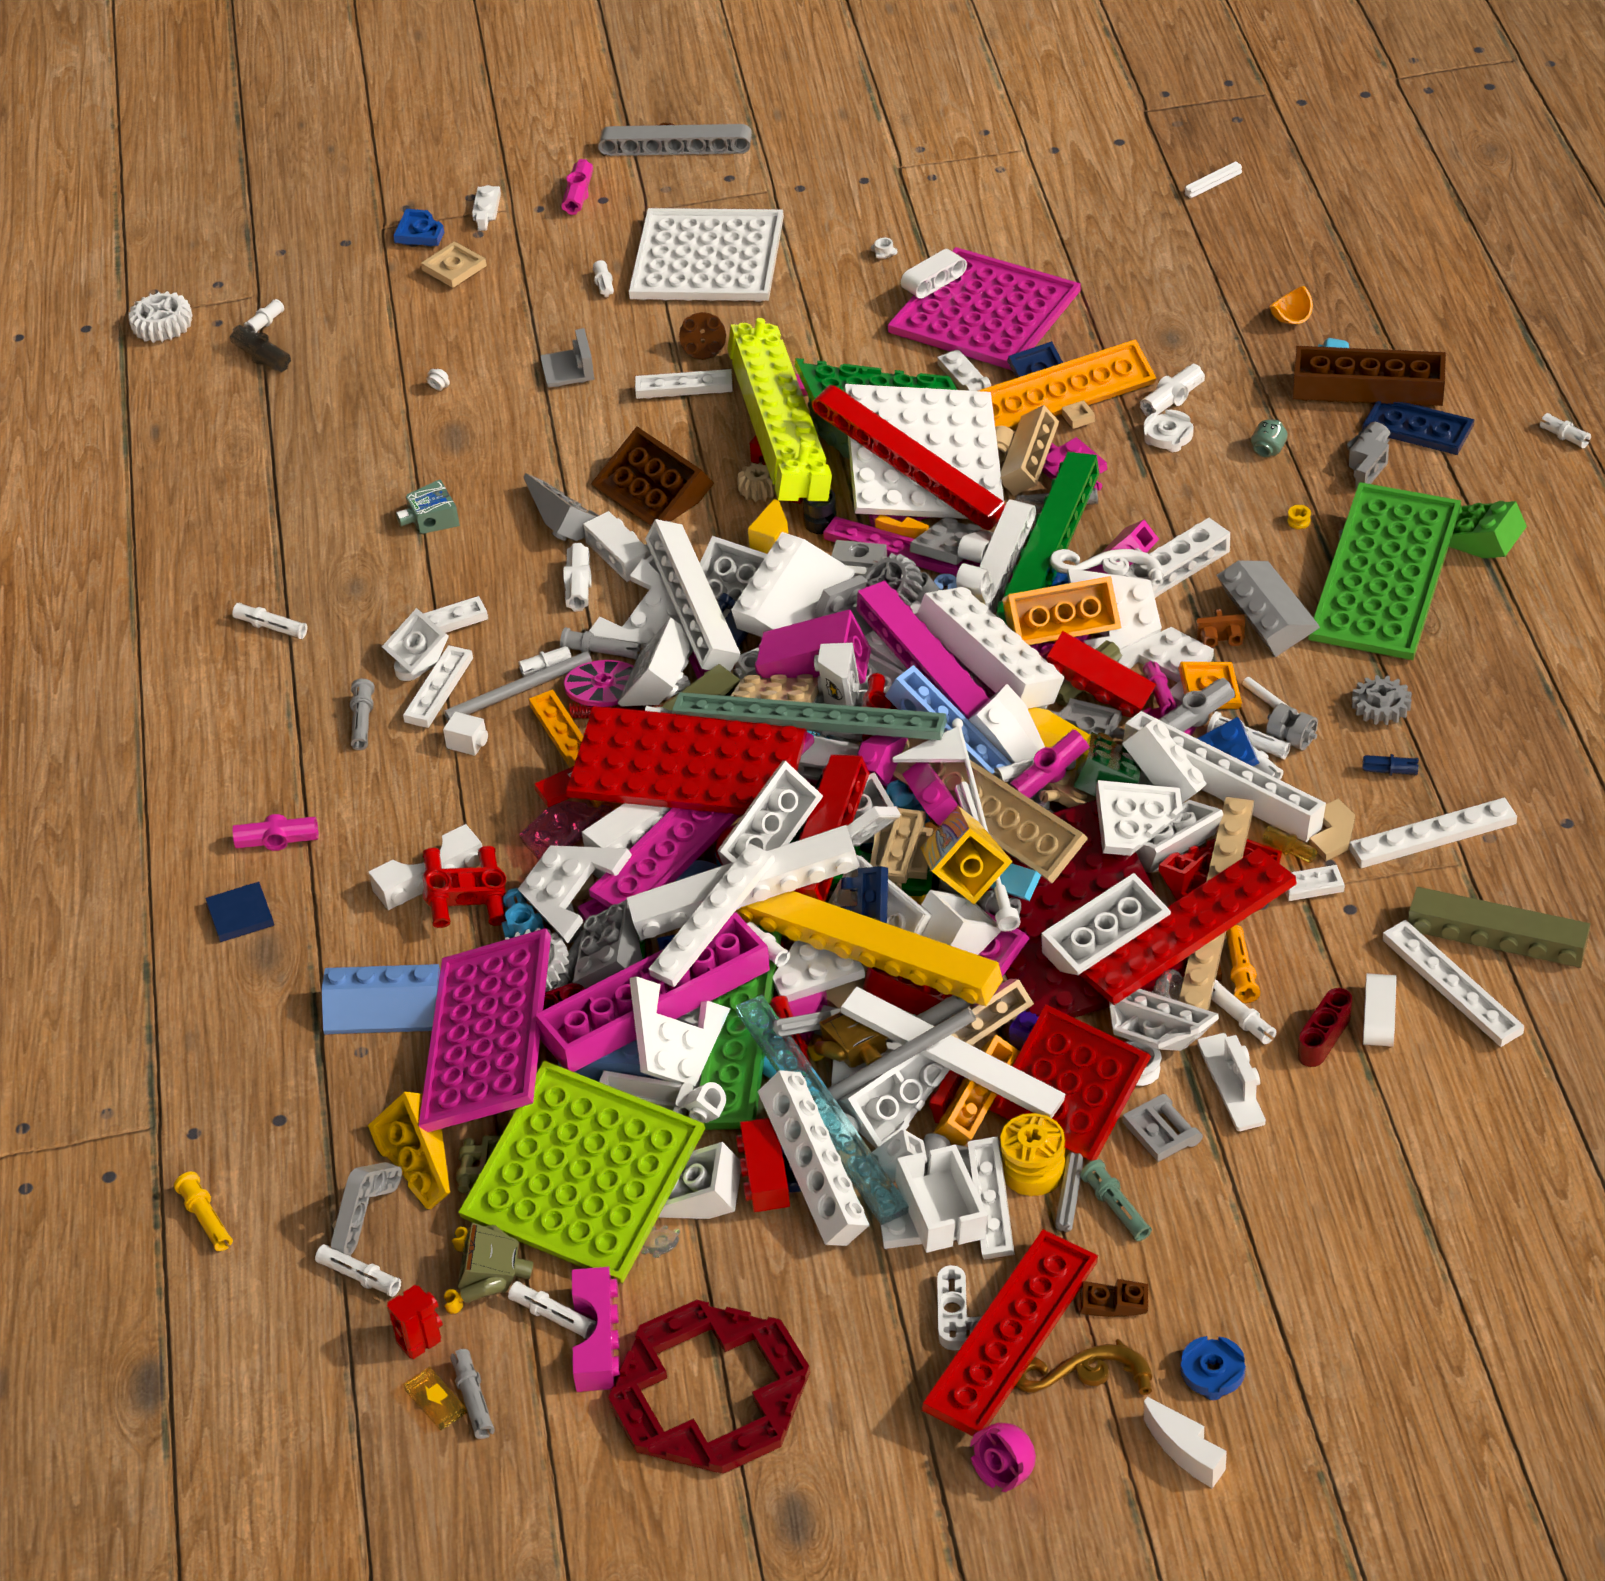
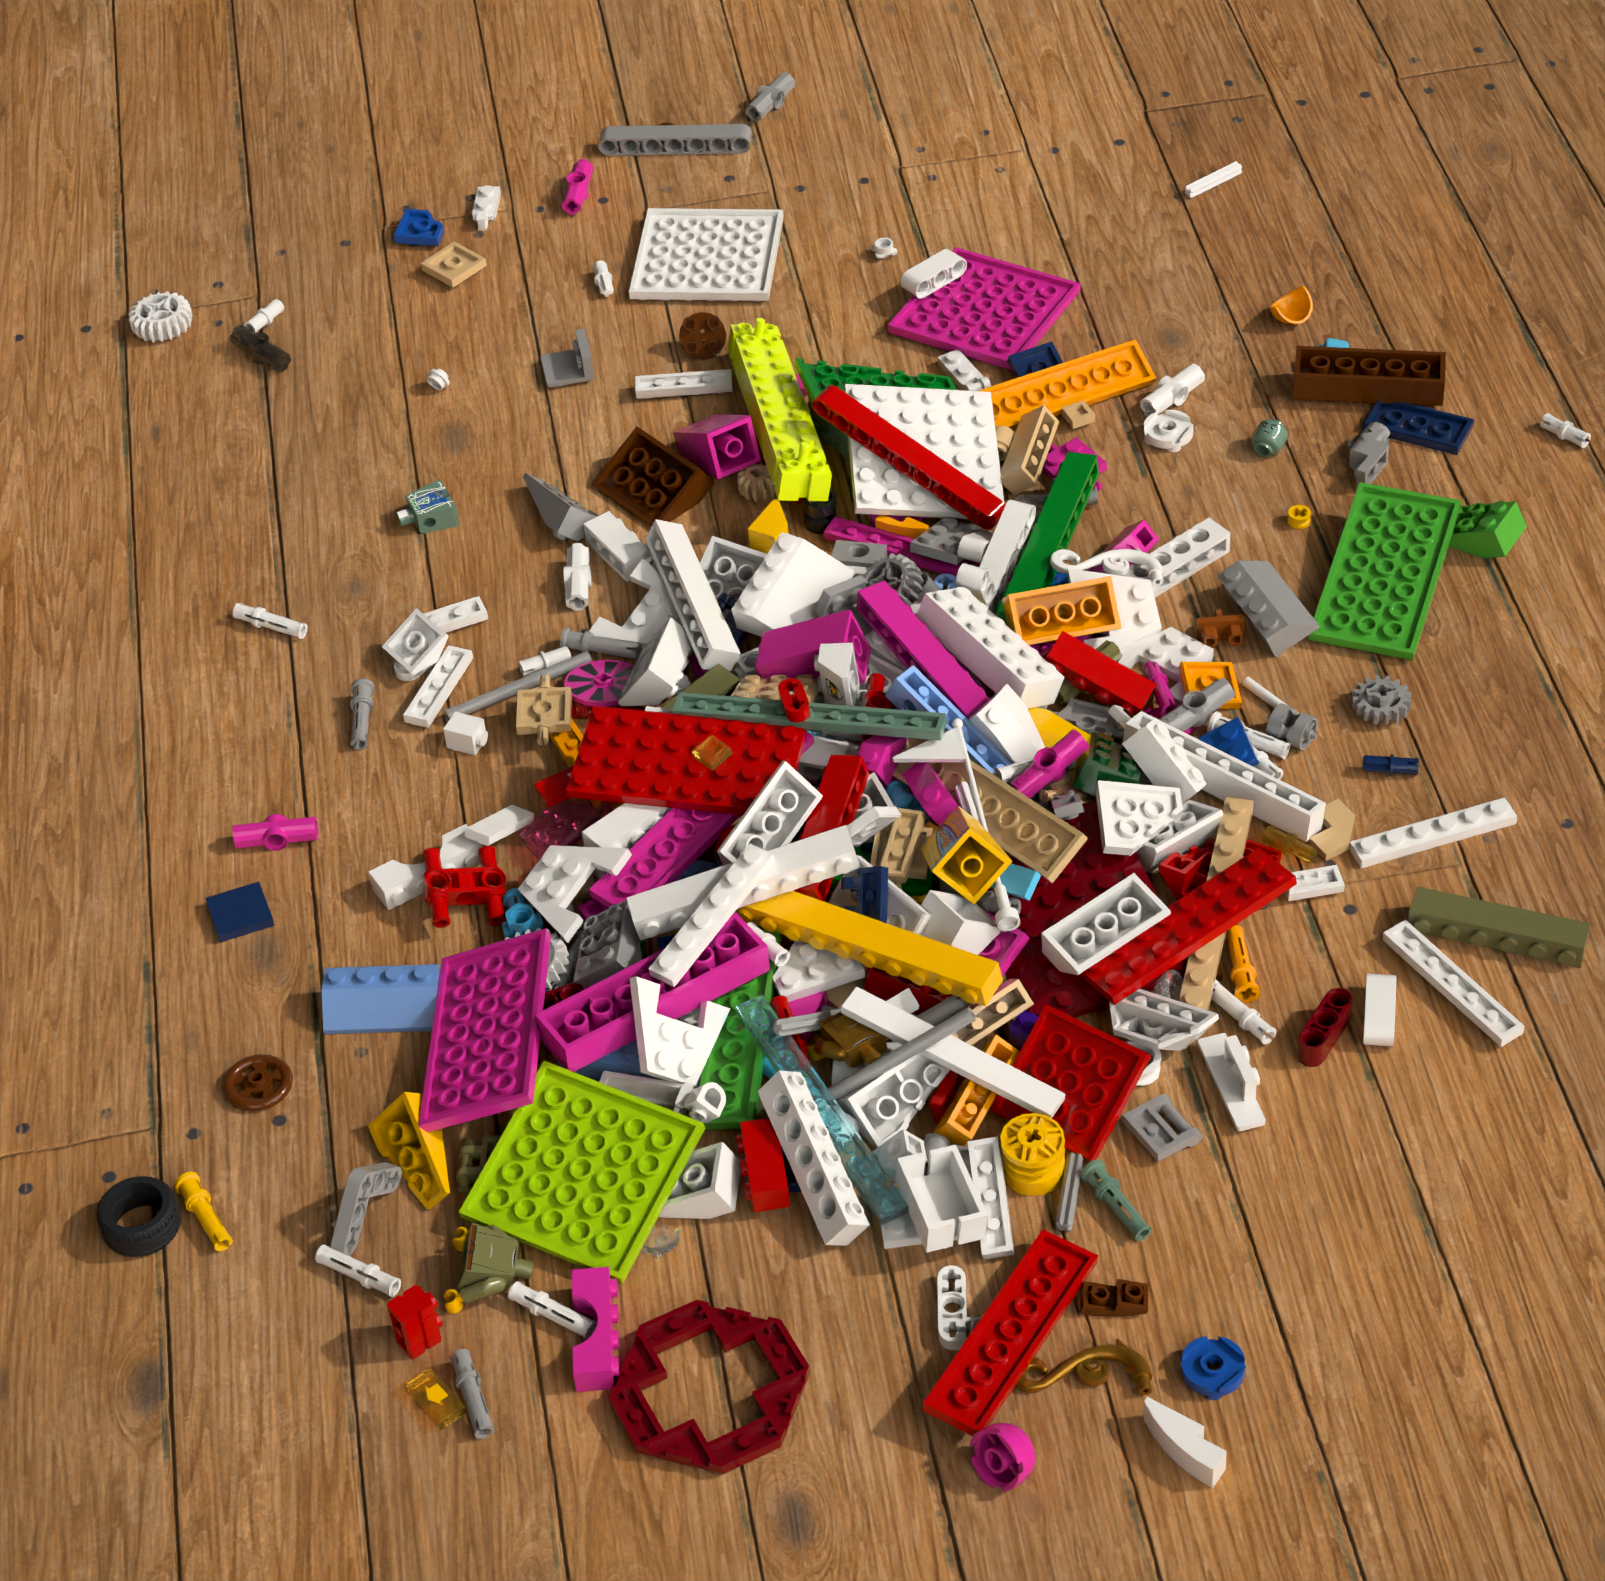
(144, 1238): none -> black tyre
(270, 1096): none -> reddish brown plate
(499, 825): none -> white tile
(543, 710): none -> tan plate
(712, 752): none -> clear yellow tile
(719, 444): none -> dark pink slope
(770, 97): none -> light grey piece
(798, 699): none -> red beam
(905, 1001): none -> white slope
(1067, 805): none -> light grey plate
(1119, 715): none -> white tile

